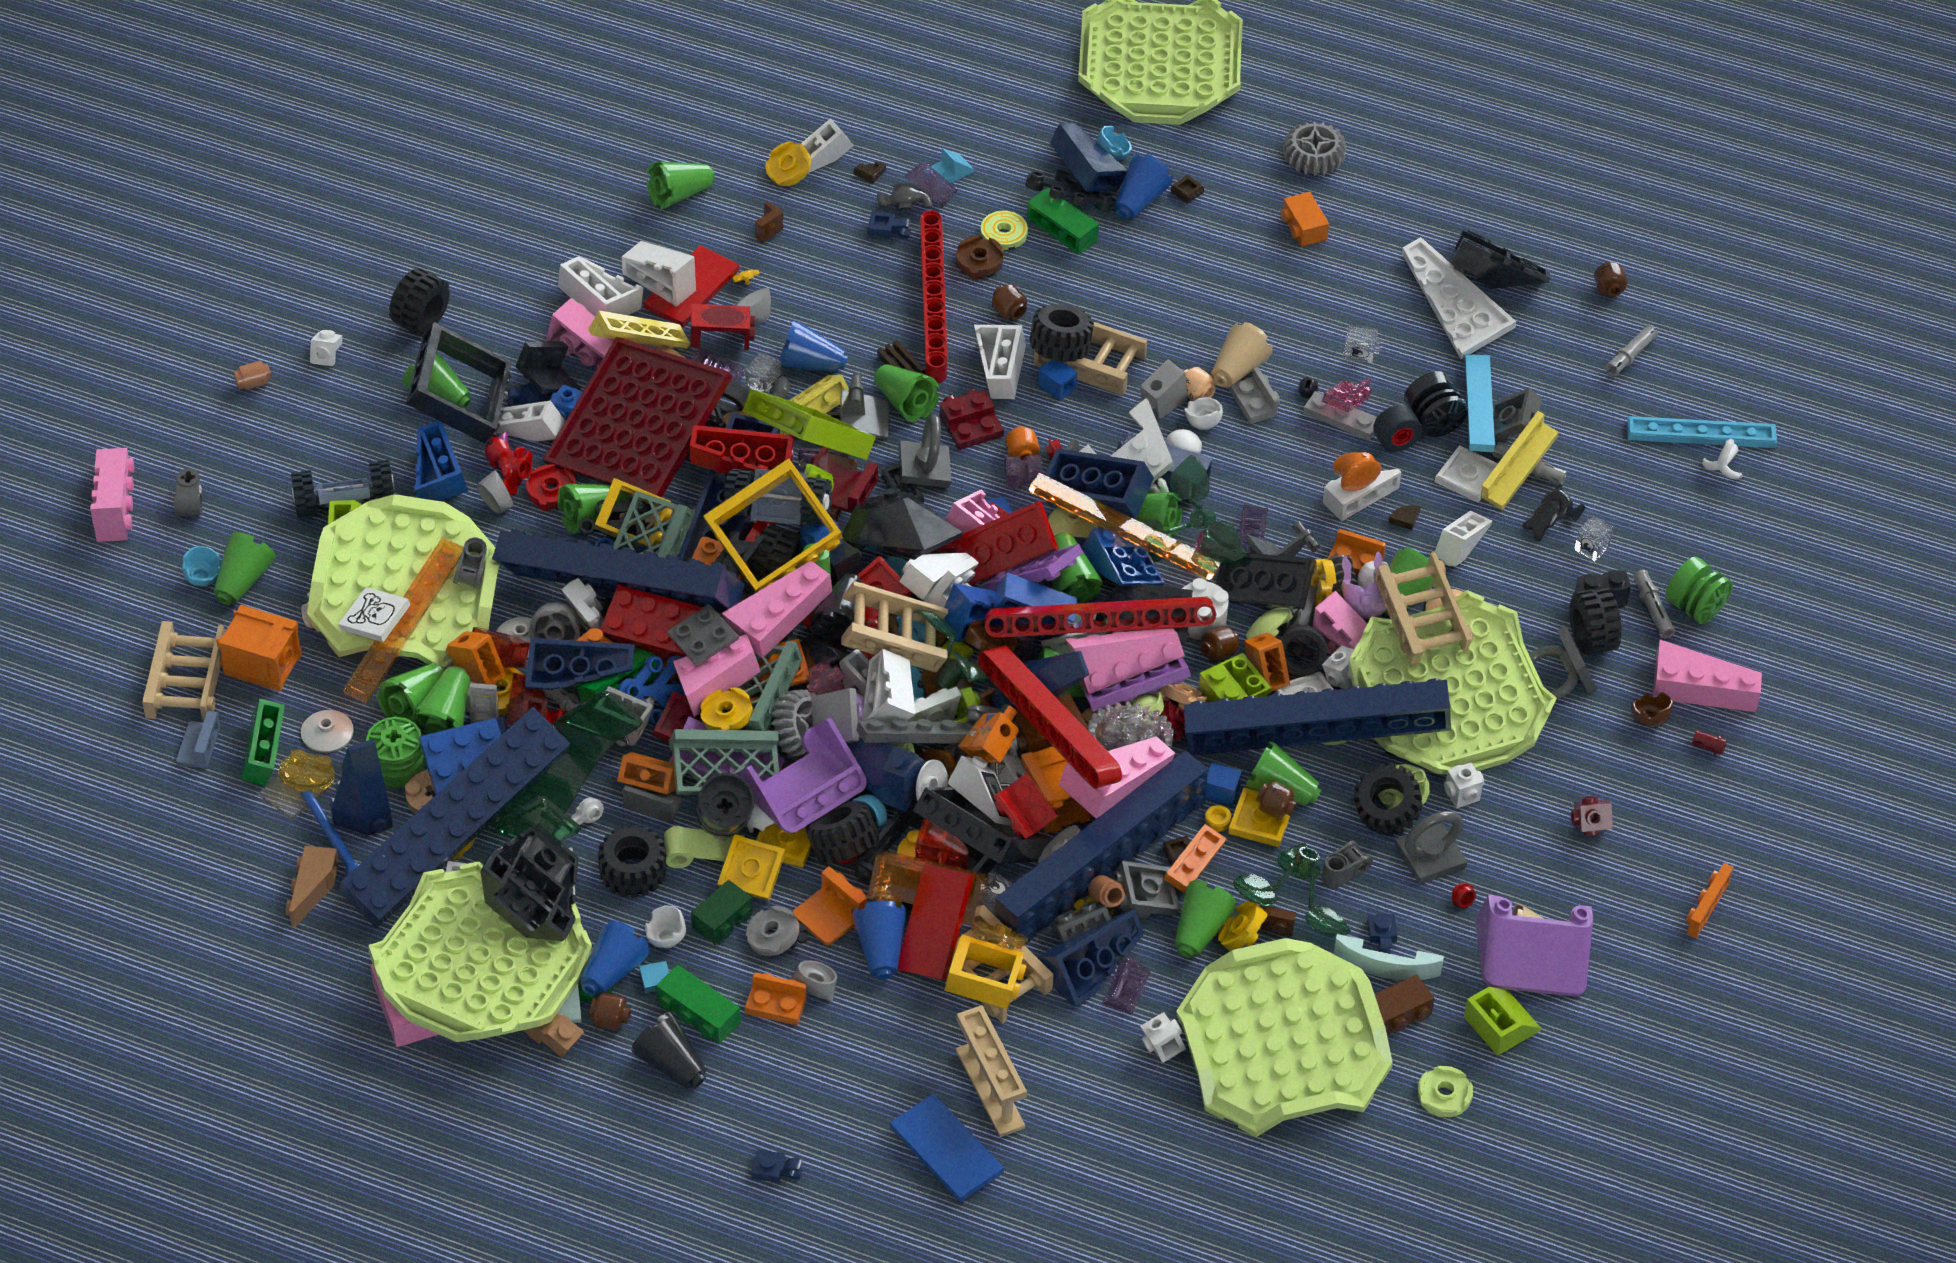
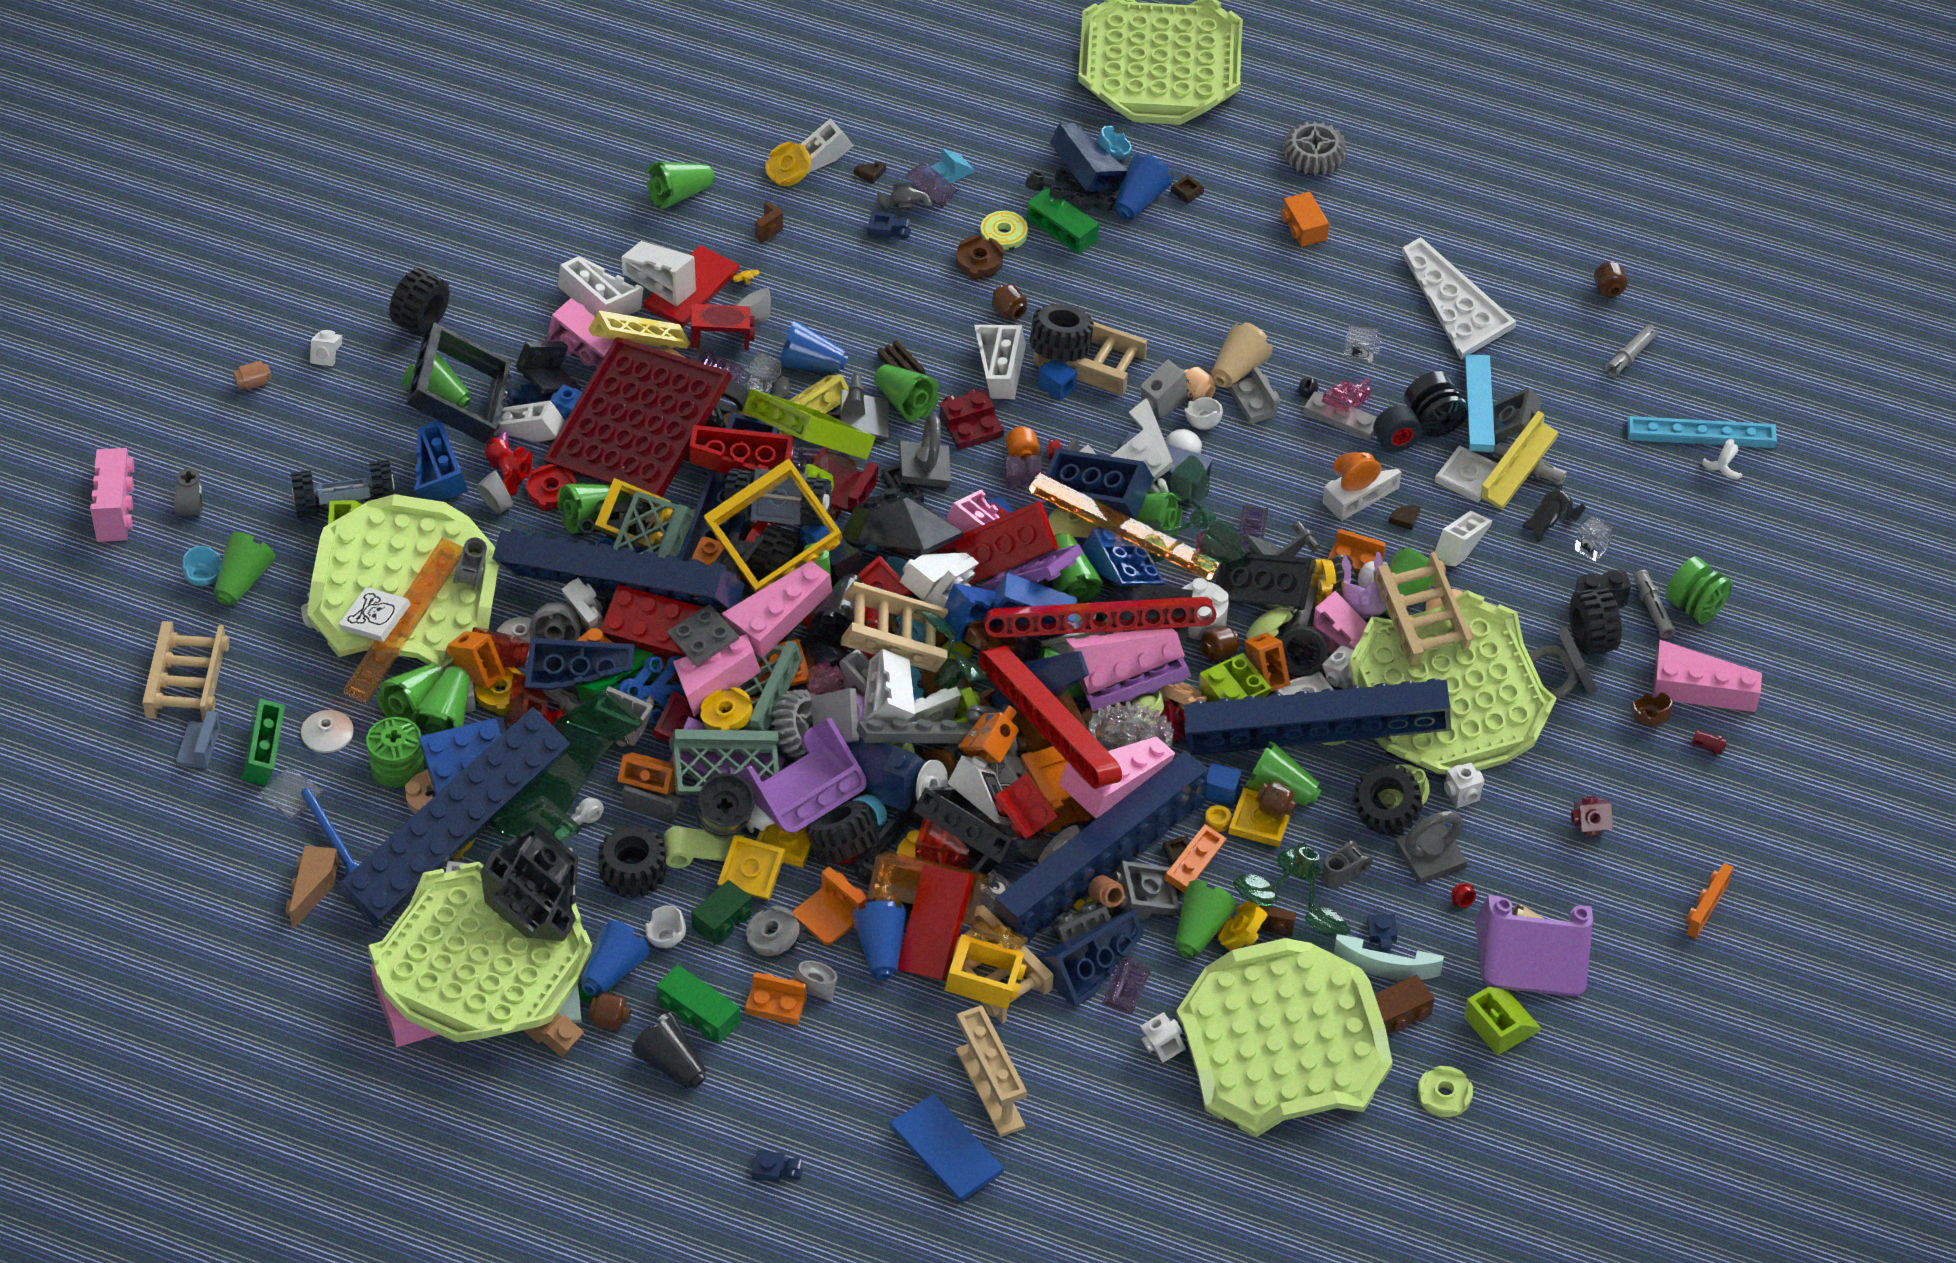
(260, 648): orange container -> none
(306, 771): clear yellow piece -> none
(361, 793): dark blue wedge -> none
(483, 707): light grey slope -> none
(652, 975): medium azure tile -> none
(933, 296): red beam -> none
(1493, 264): black wedge -> none

